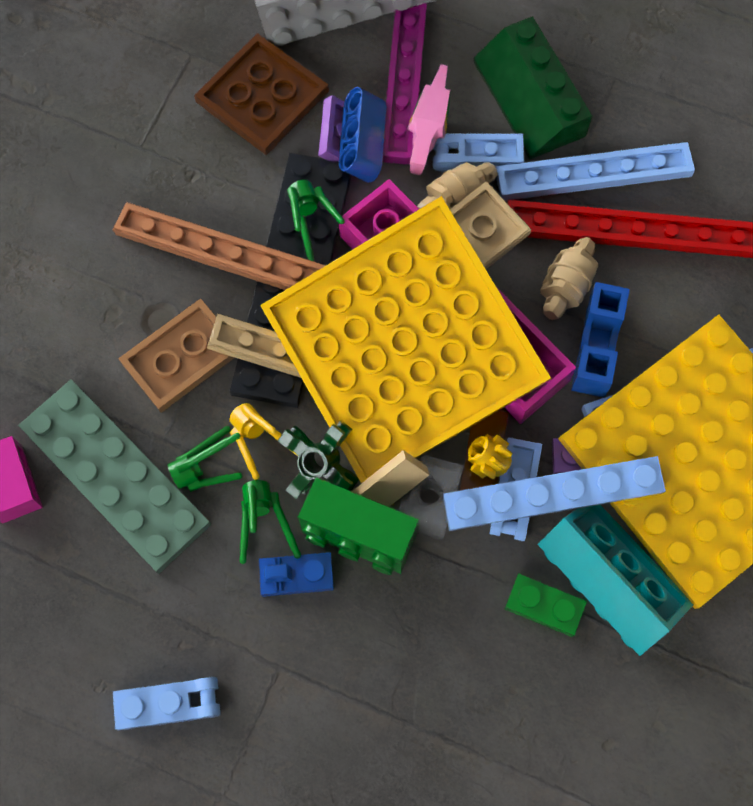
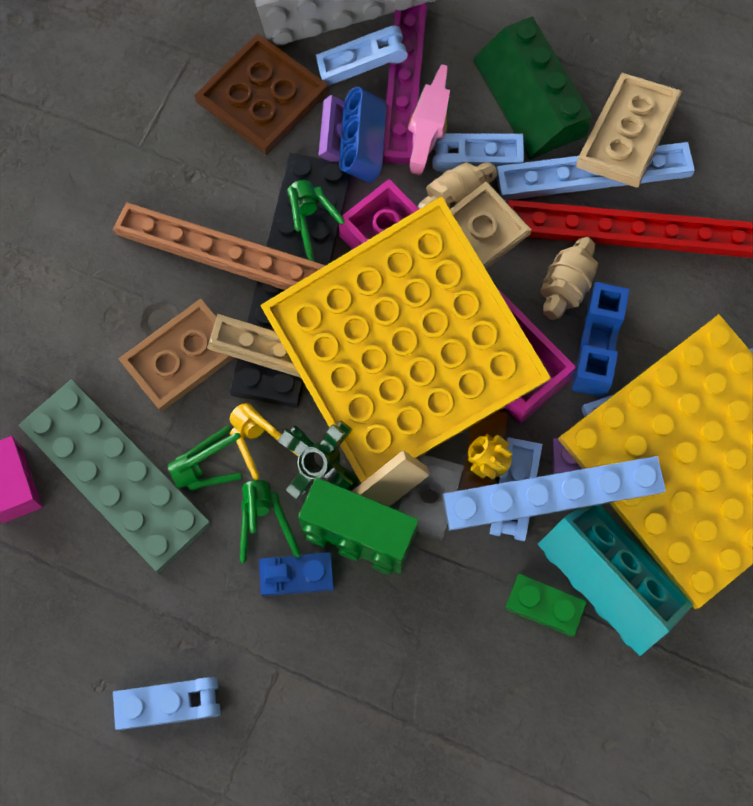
(362, 55): none -> light blue plate
(629, 130): none -> tan tile

